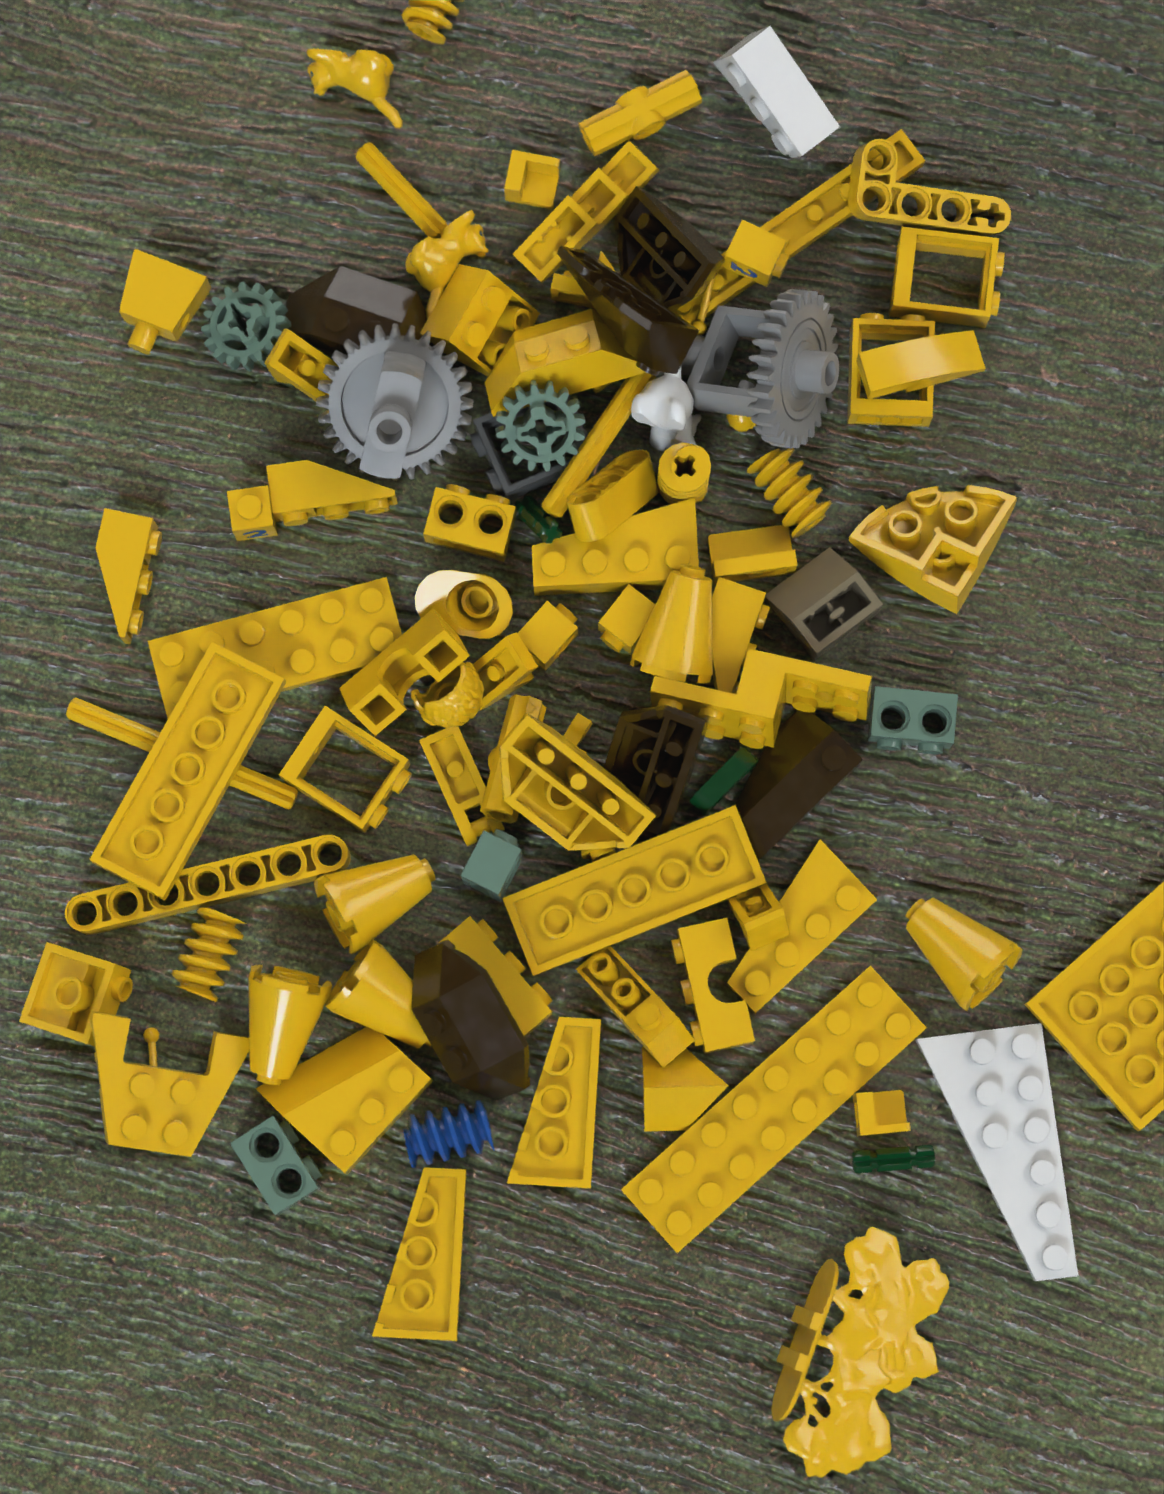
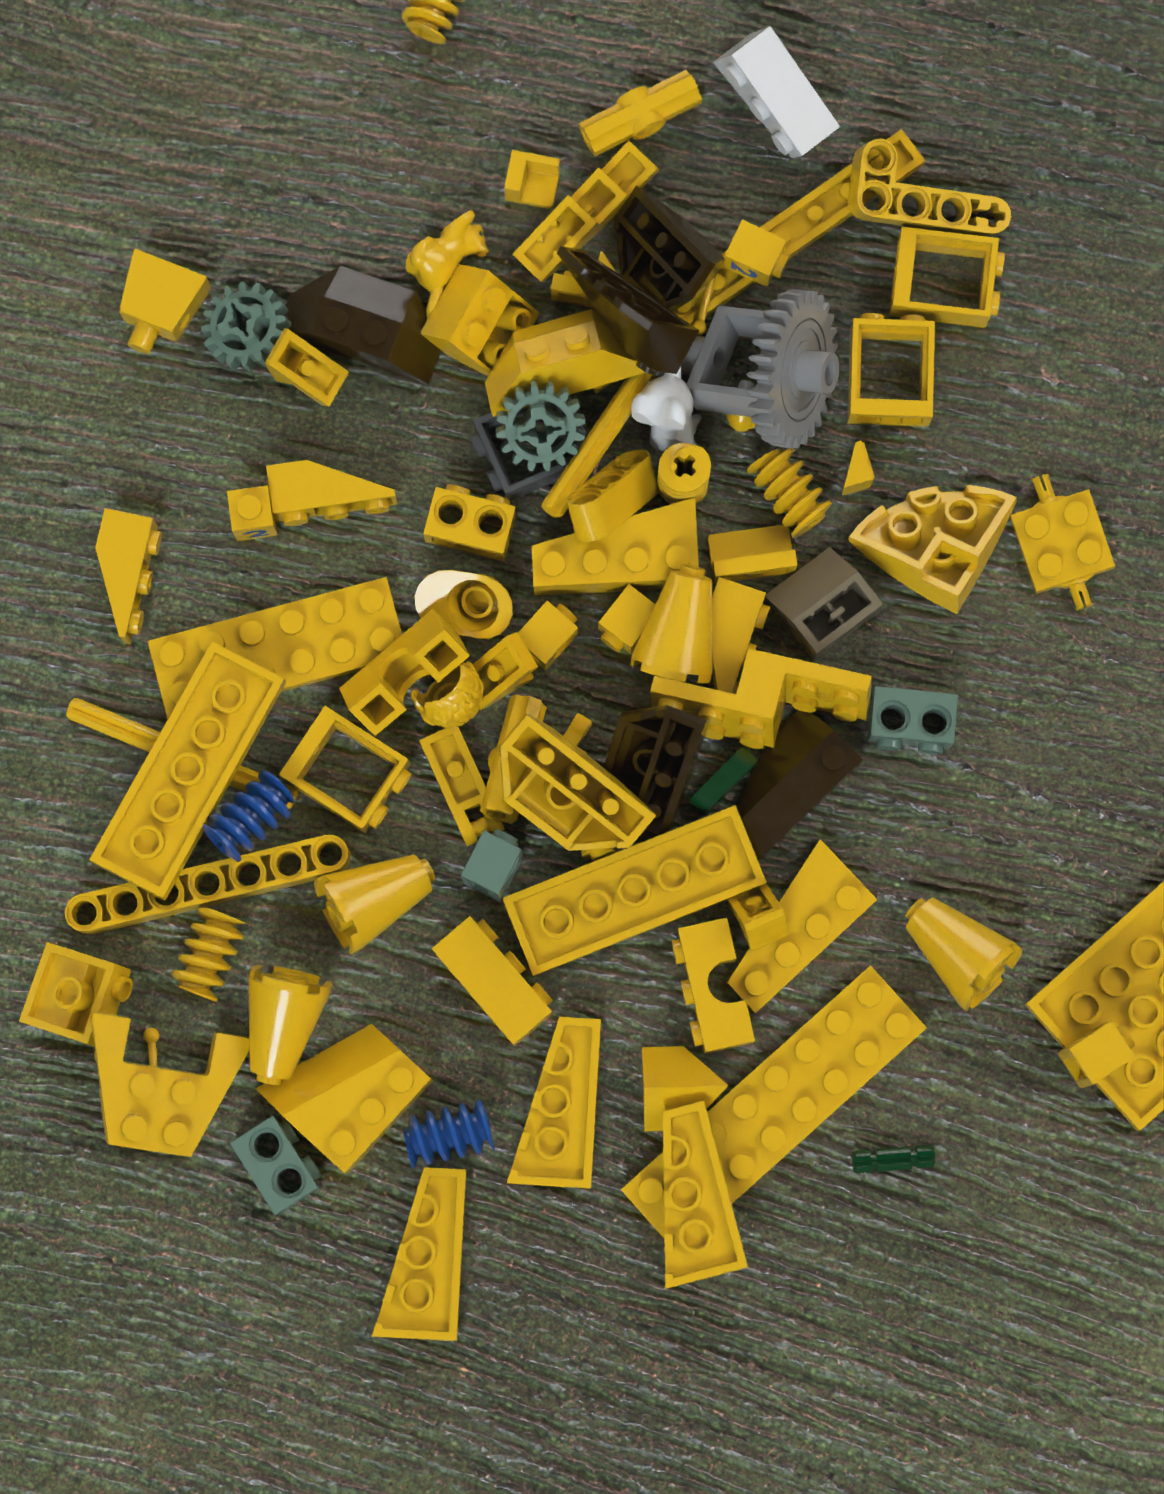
(248, 815): none -> blue piece
(363, 74): yellow animal -> none
(378, 996): yellow cone -> none
(394, 402): light grey piece -> none
(400, 190): yellow axle -> none
(468, 1023): dark brown wedge -> none
(538, 520): dark green axle -> none
(636, 1005): yellow slope -> none
(698, 1211): none -> yellow wing
(860, 472): none -> yellow slope
(870, 1352): yellow plant -> none
(880, 1113): yellow panel -> none
(919, 363): yellow slope -> none
(1007, 1117): white wing -> none
(1062, 541): none -> yellow plate
(1098, 1053): none -> yellow brick

